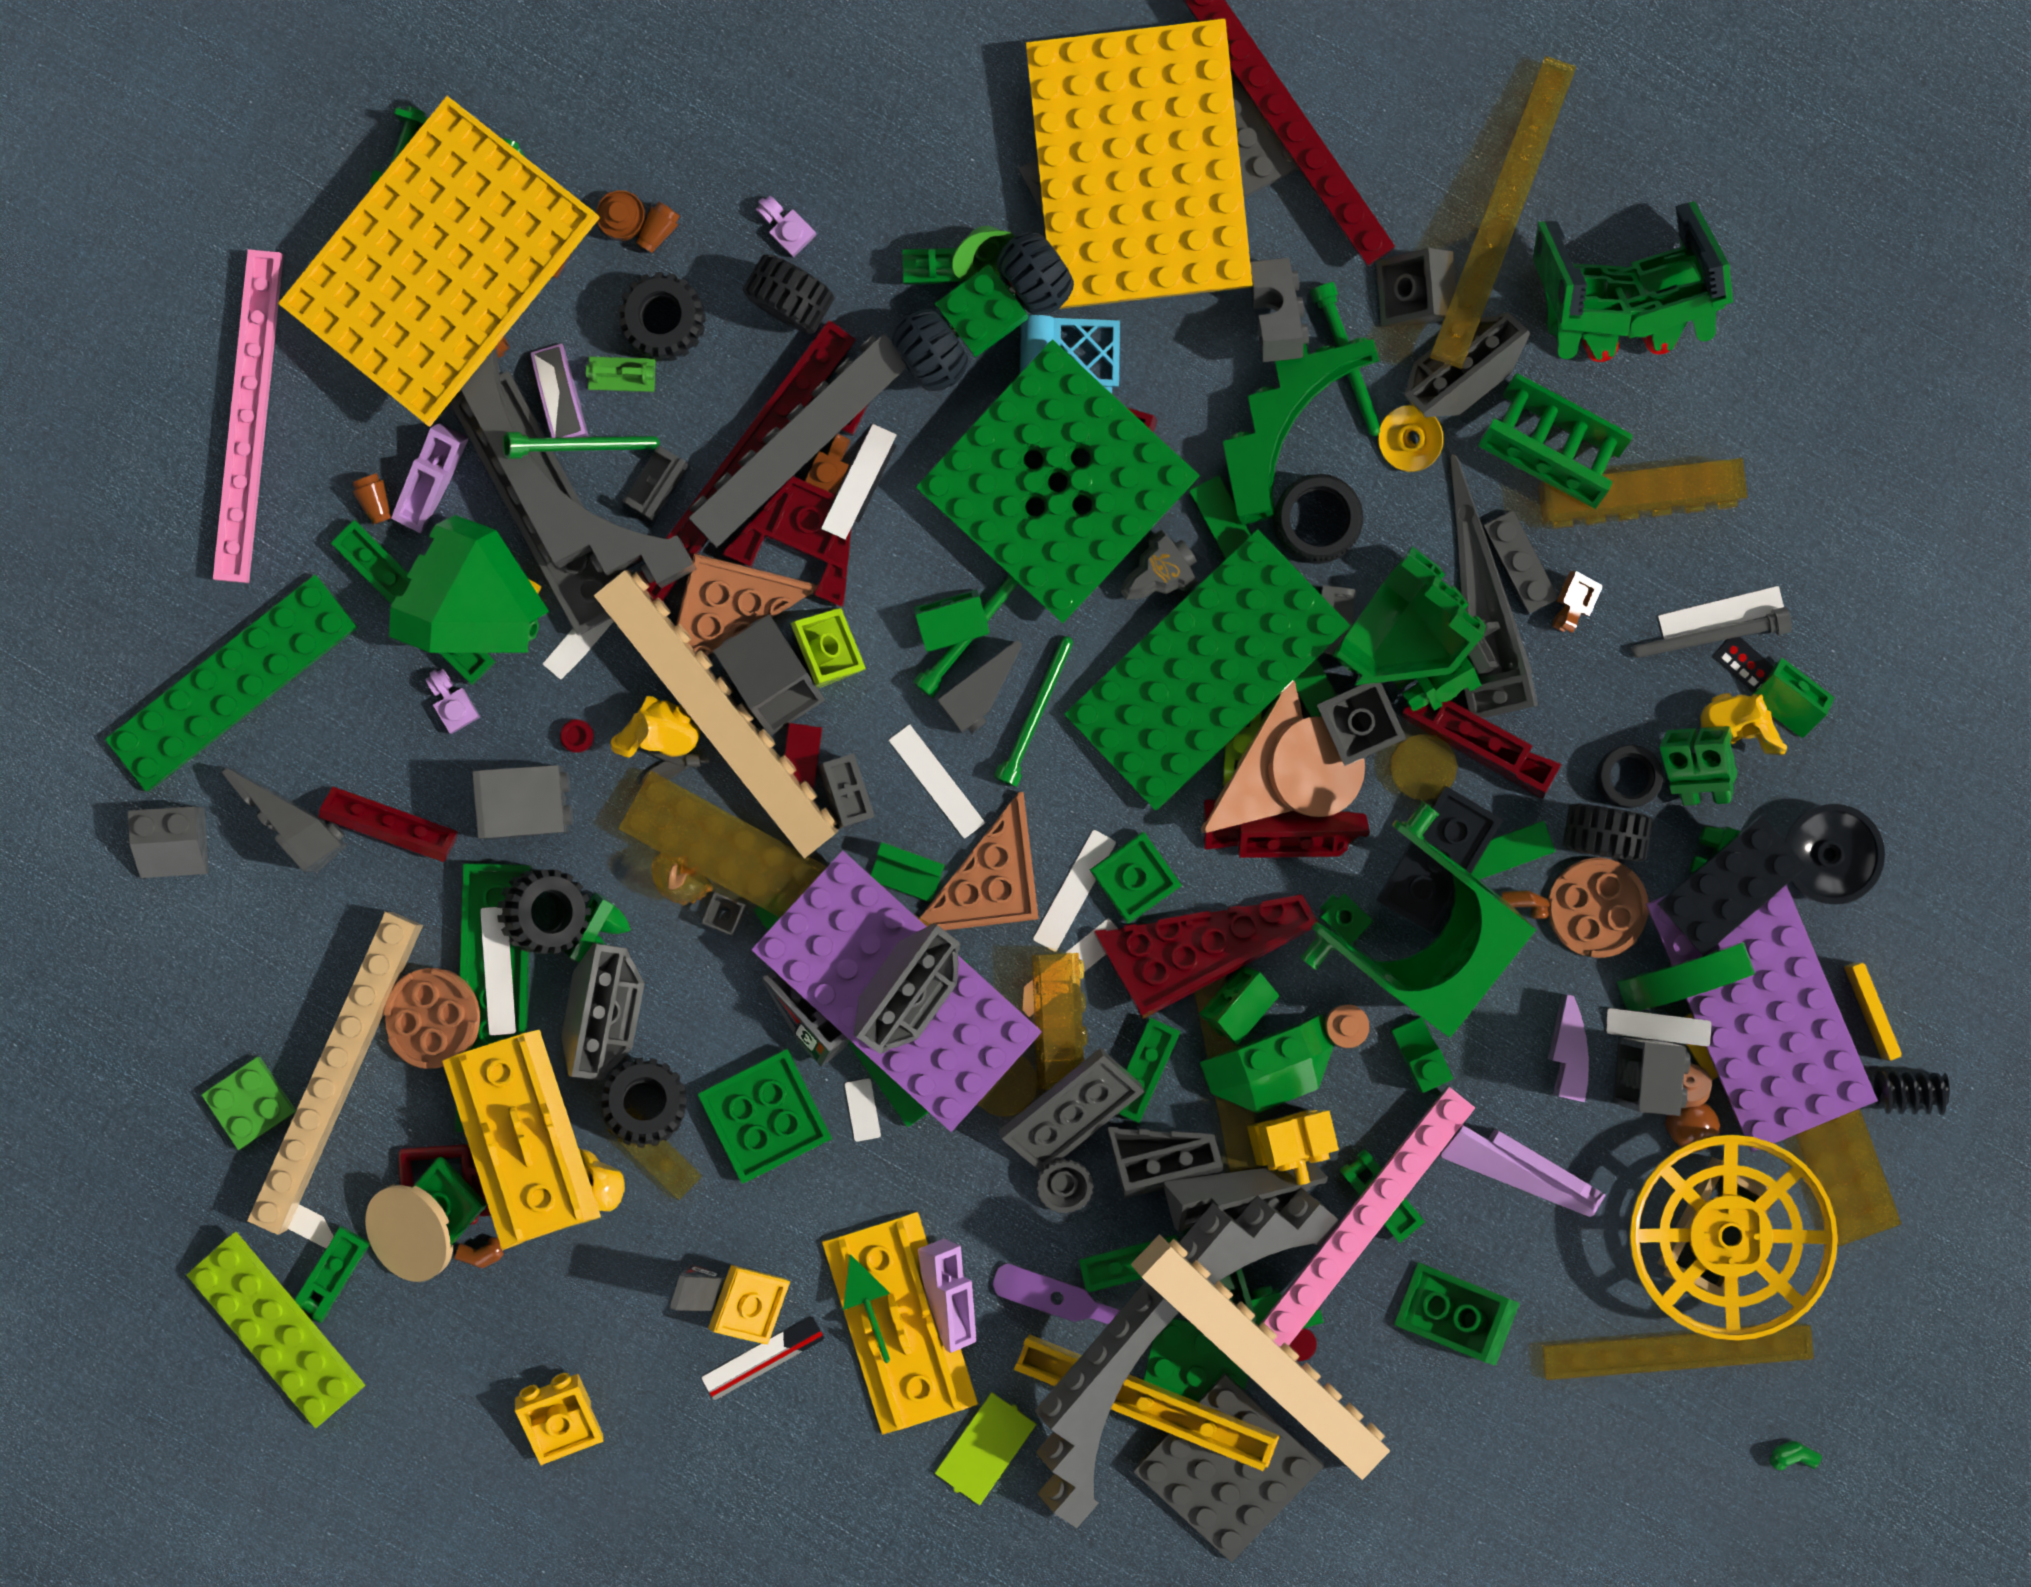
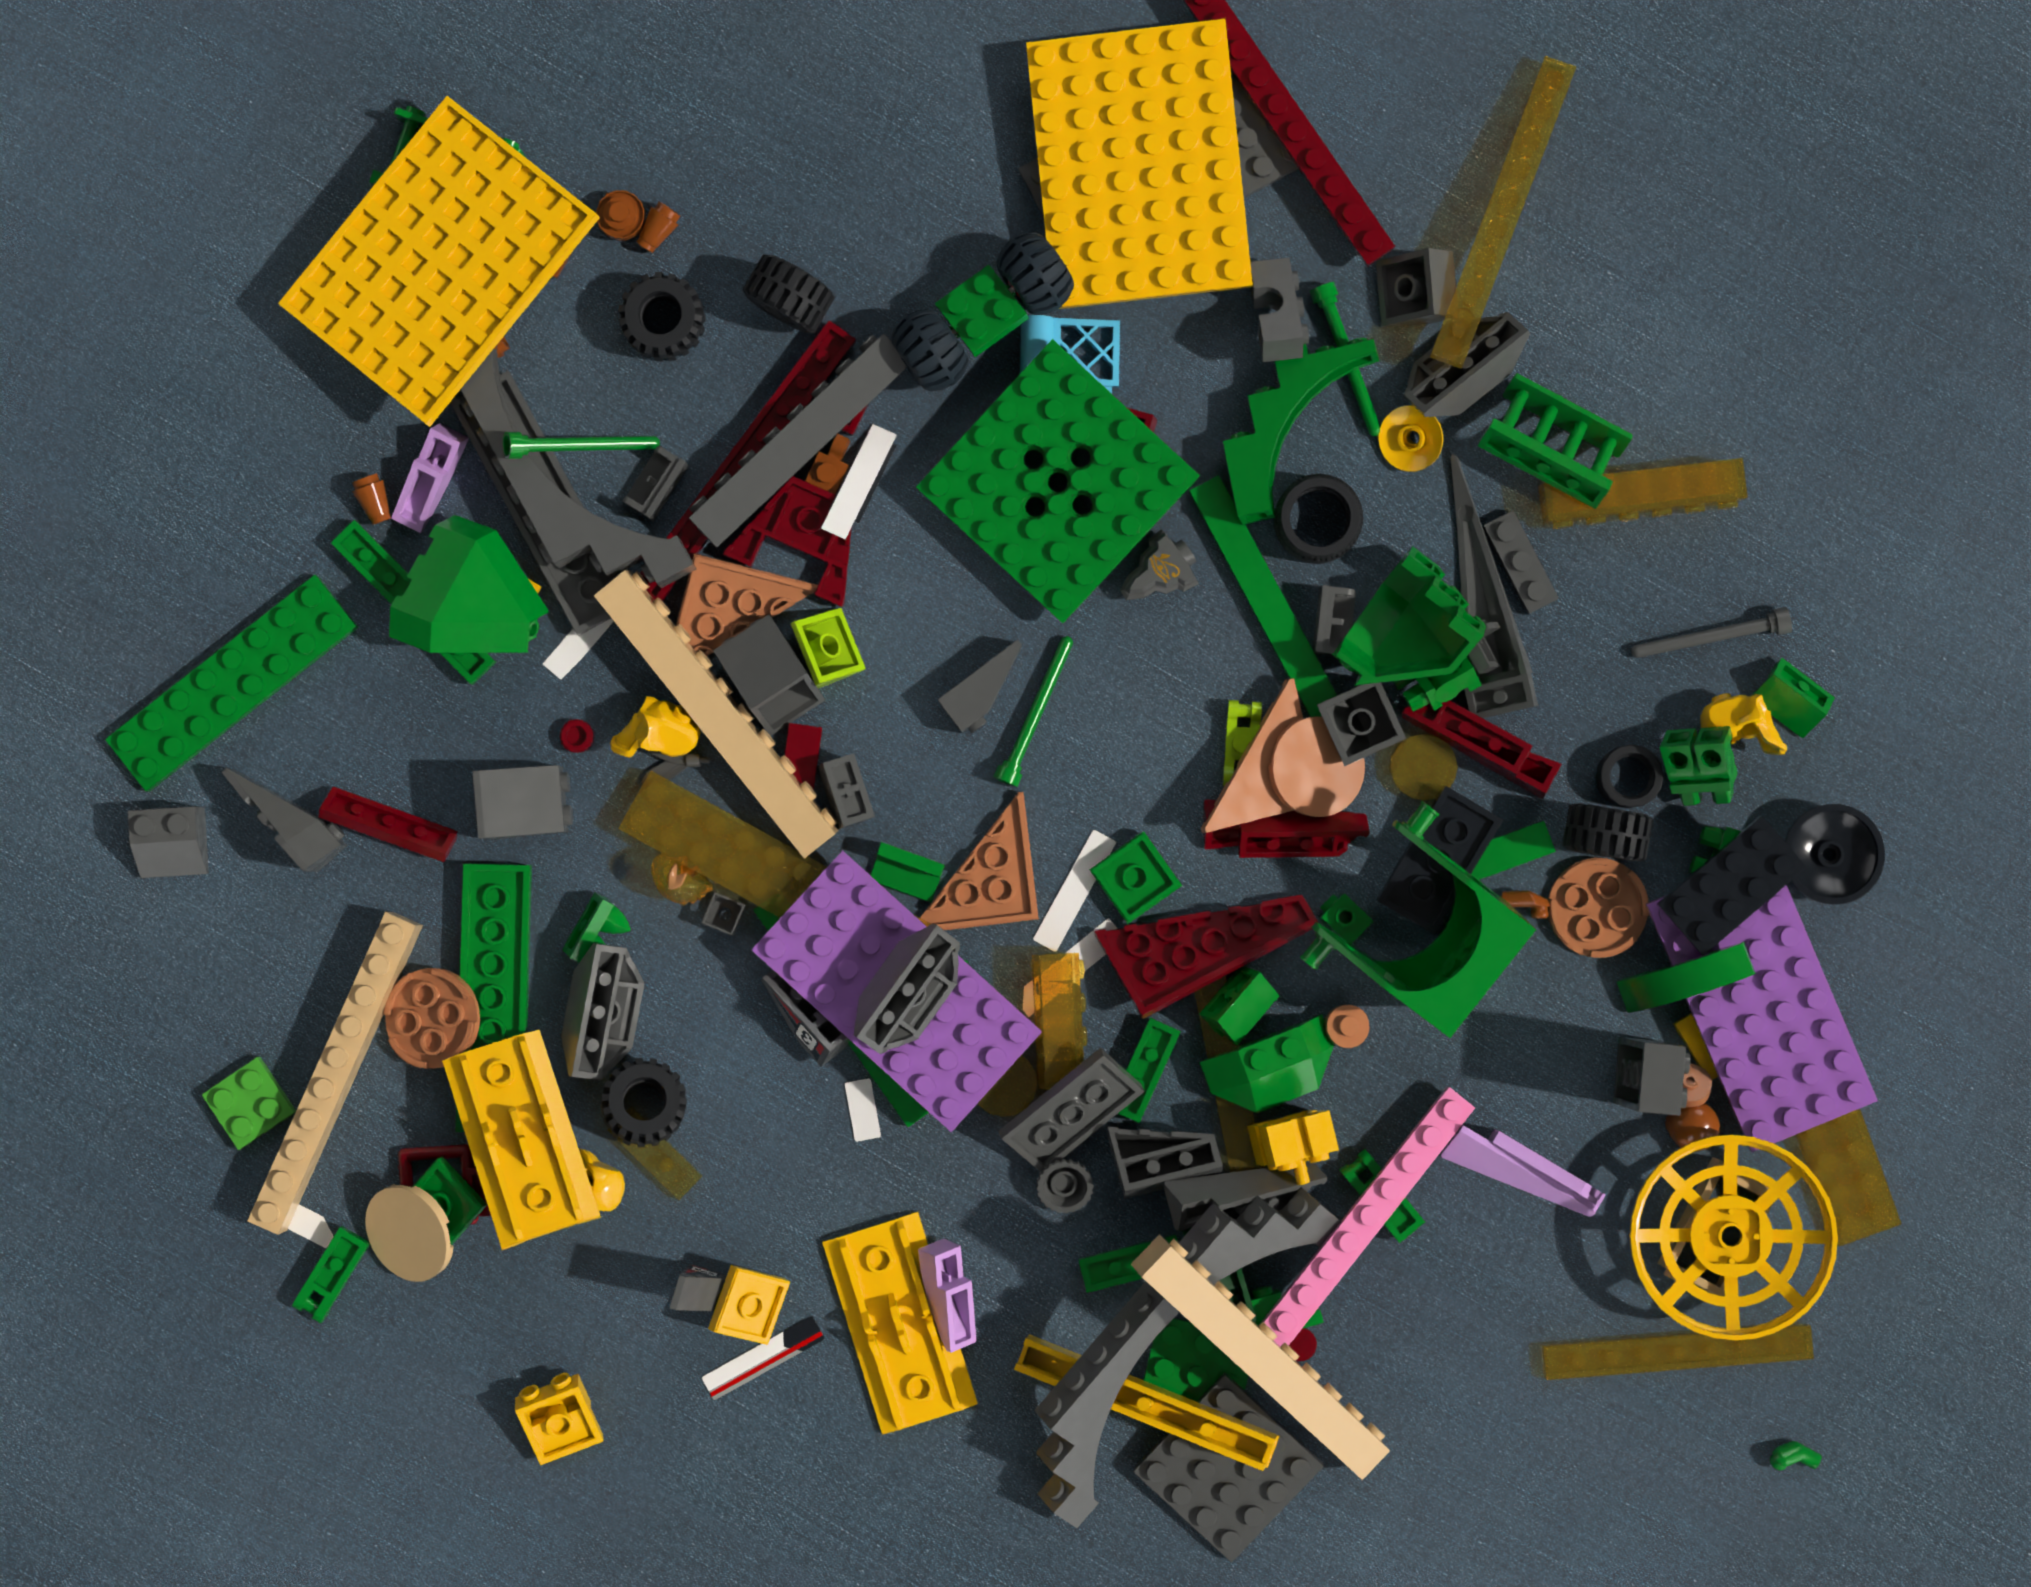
(248, 416): bright pink plate -> none
(275, 1330): lime plate -> none
(456, 708): lavender plate -> none
(480, 1257): dark orange arm -> none
(497, 974): white sticker -> none
(558, 393): slope -> none
(569, 911): black tyre -> none
(621, 374): bright green hinge -> none
(765, 1116): green plate -> none
(790, 231): lavender plate -> none
(862, 1288): green piece -> none
(929, 266): green hips -> none
(931, 679): green piece -> none
(937, 781): white sticker -> none
(951, 620): green panel -> none
(979, 250): bright green piece -> none
(985, 1448): lime piece -> none
(1037, 1292): medium lavender piece -> none
(1207, 670): green plate -> none
(1421, 1055): green arch -> none
(1457, 1314): green slope -> none
(1571, 1050): lavender slope -> none
(1578, 598): plate -> none
(1622, 300): green container -> none
(1658, 1027): white sticker -> none
(1721, 613): white sticker -> none
(1744, 663): black sticker -> none
(1873, 1011): yellow tile -> none
(1912, 1091): black piece -> none

